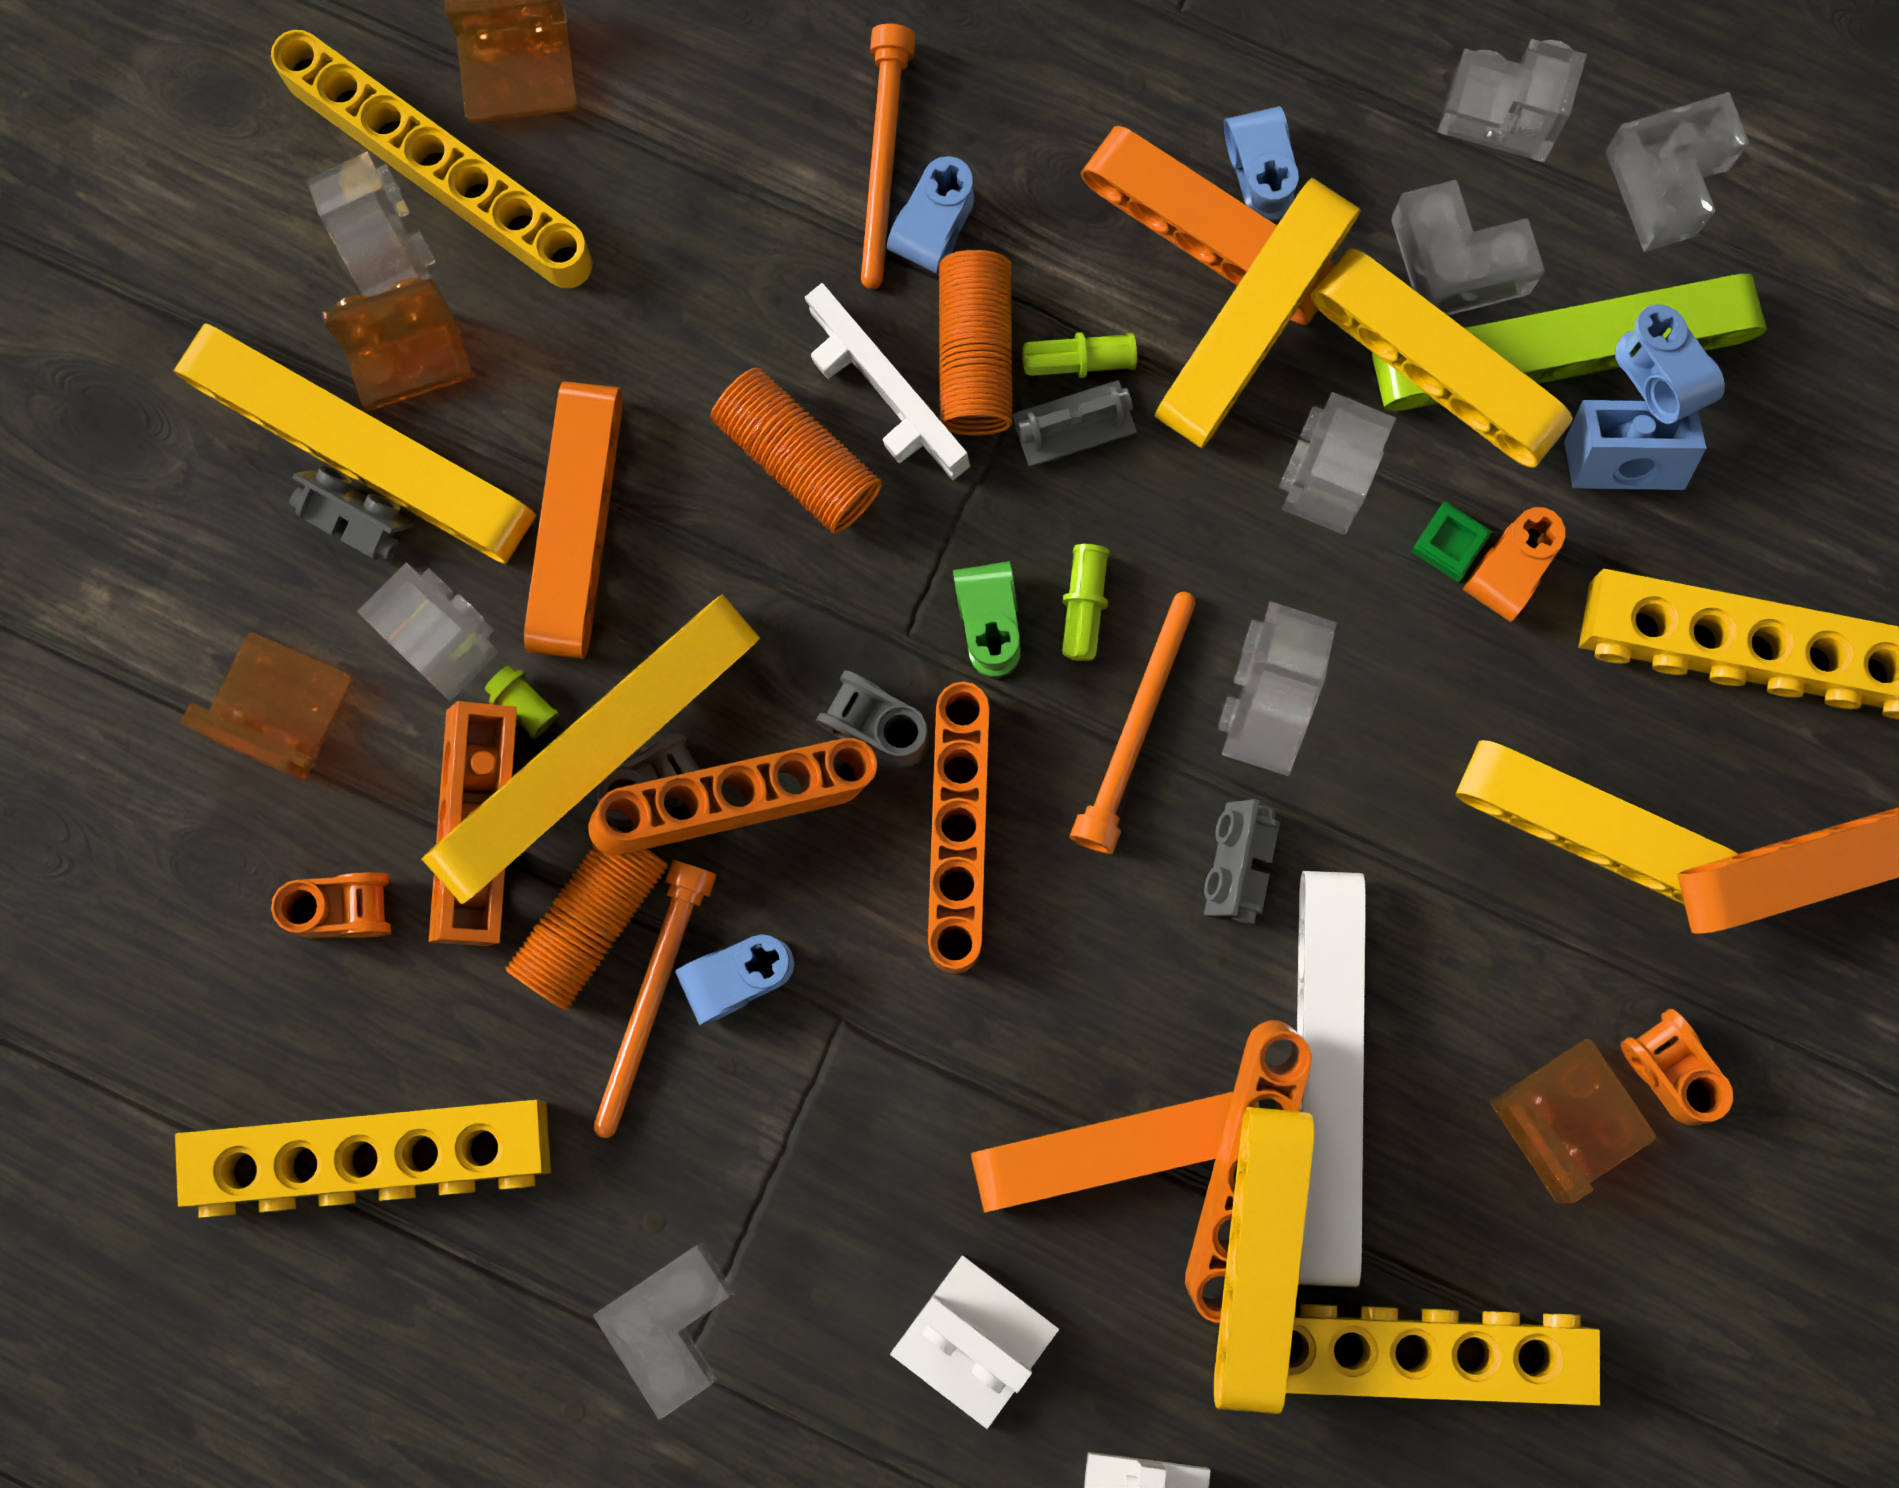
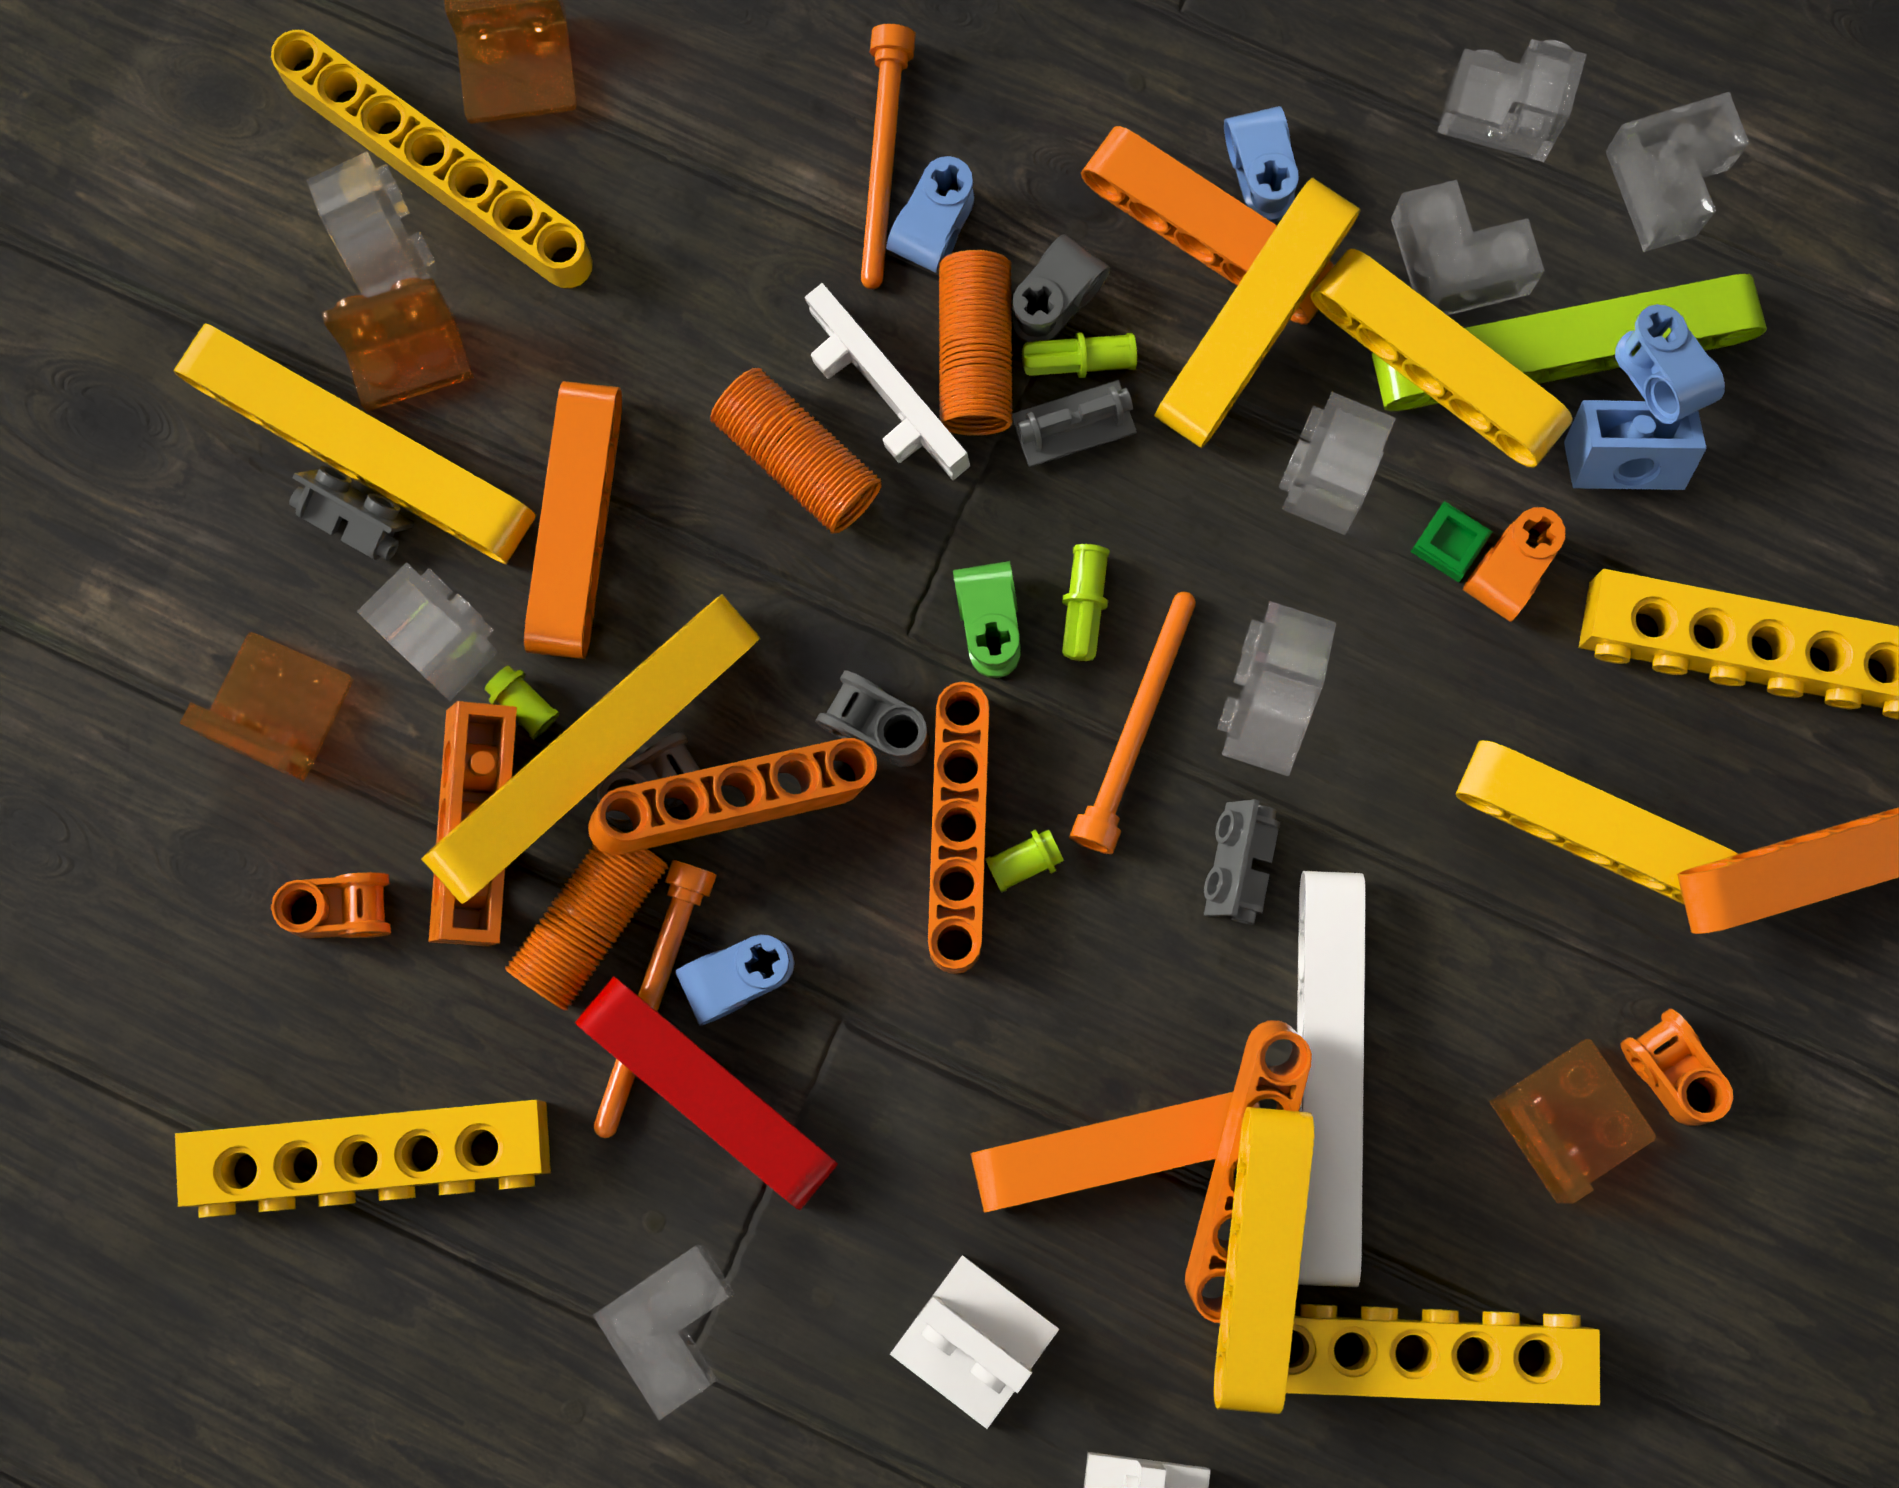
(706, 1093): none -> red beam
(1025, 860): none -> lime pin
(1061, 285): none -> dark grey piece

